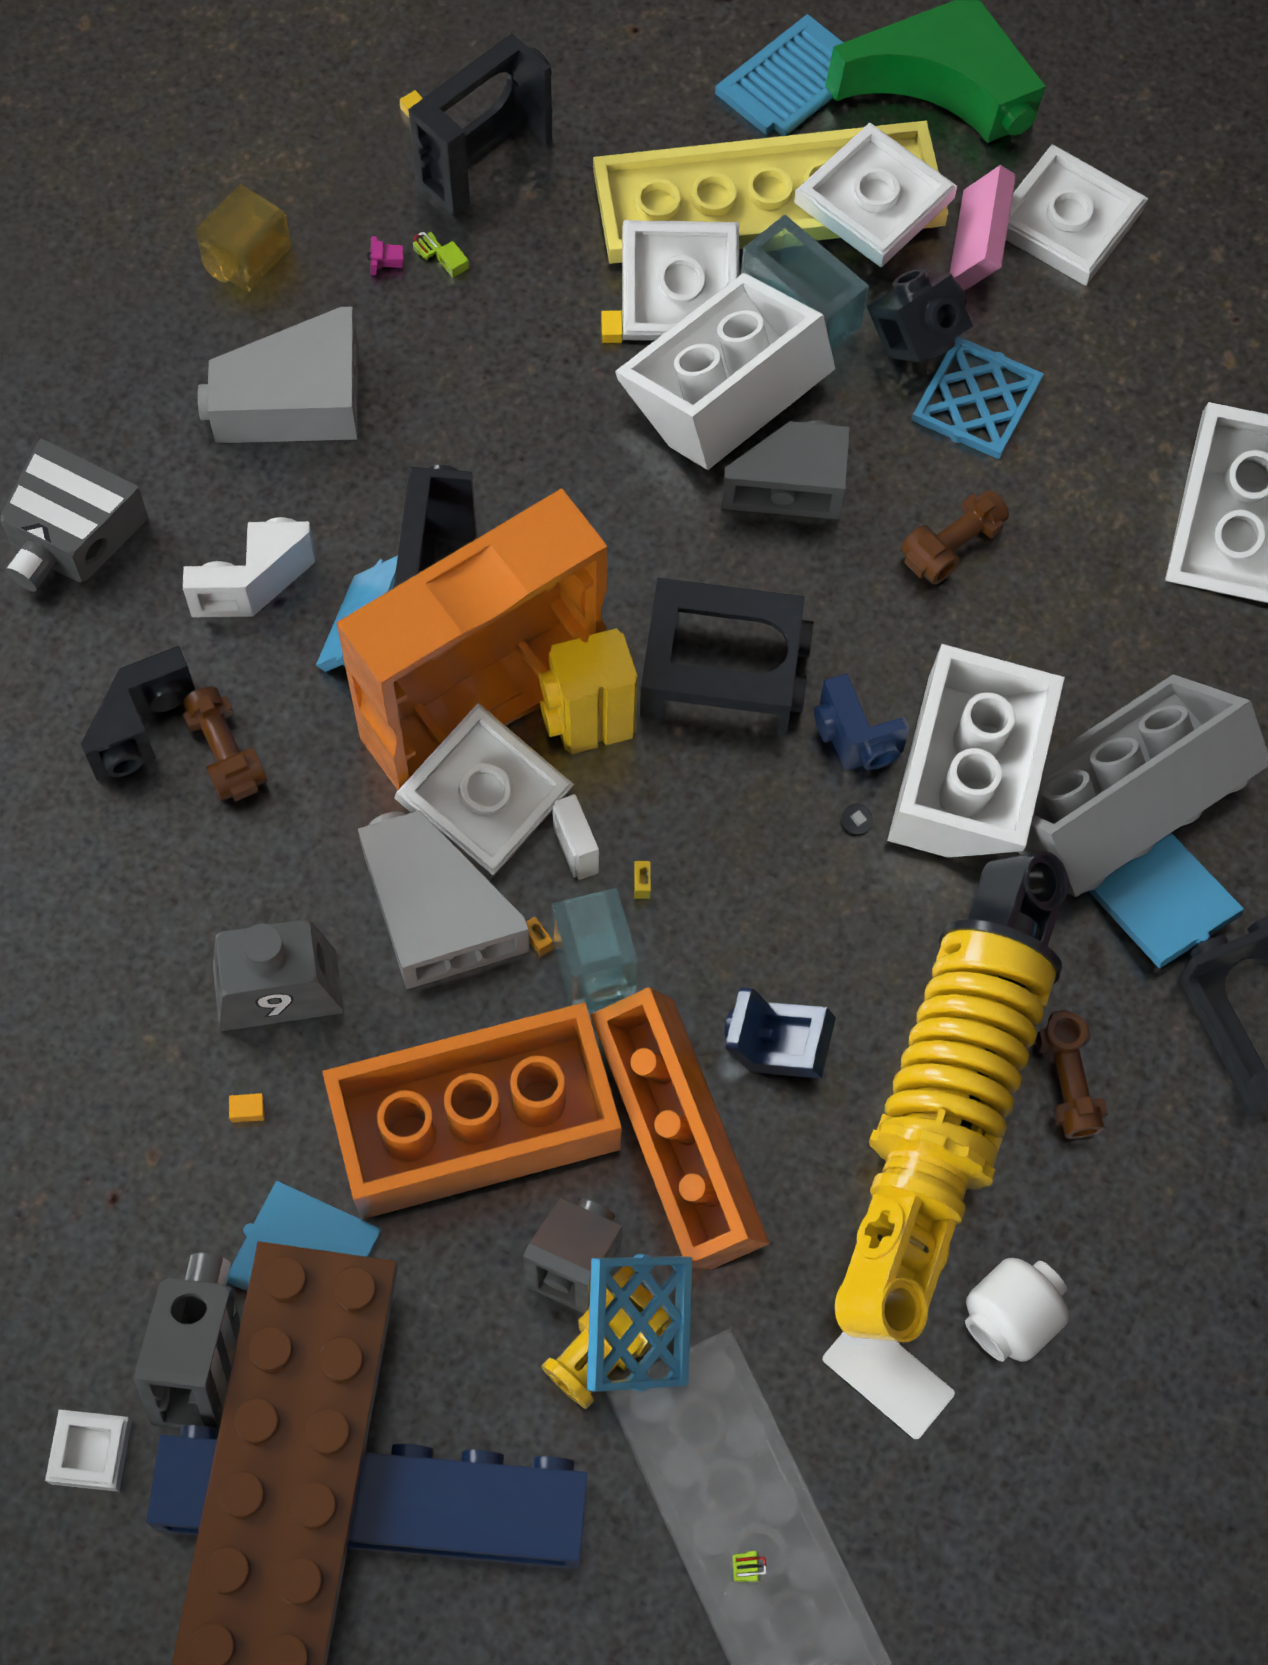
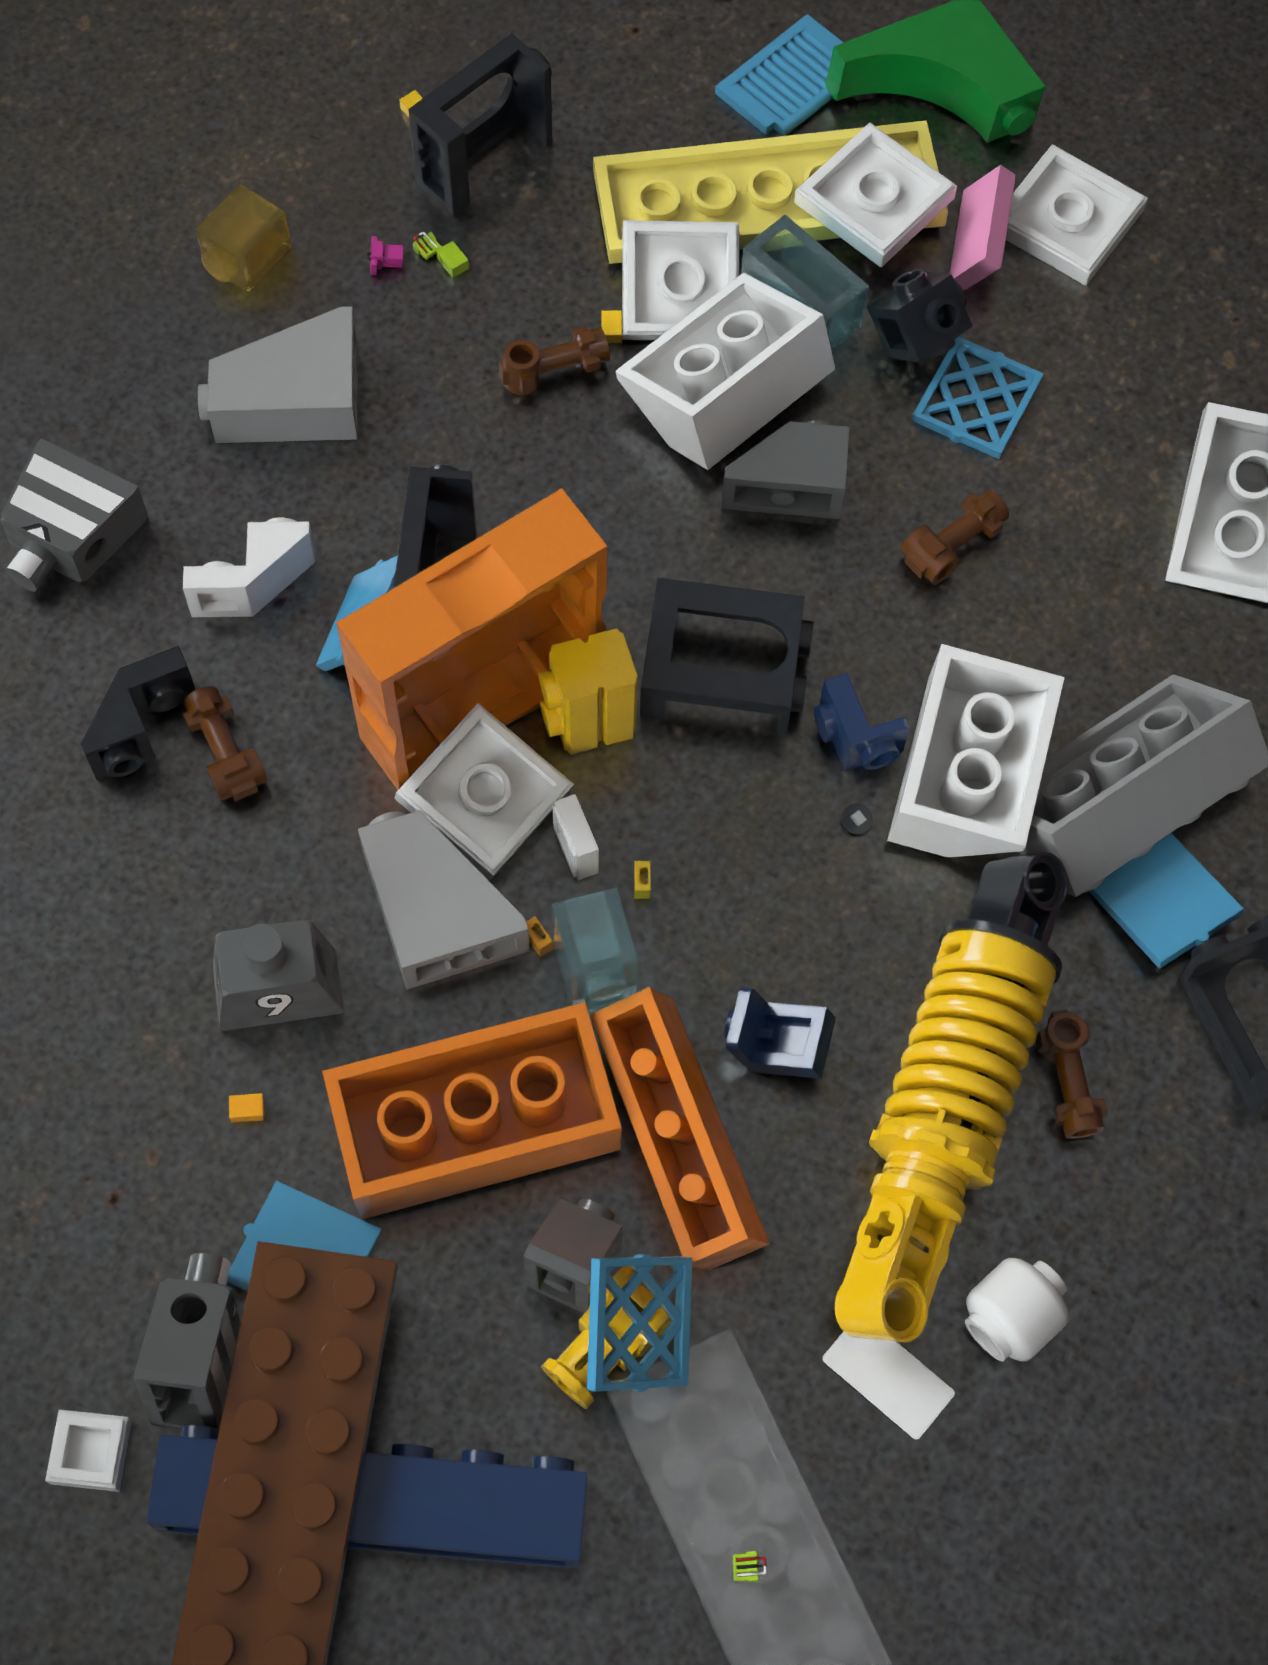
(525, 363): none -> reddish brown bar

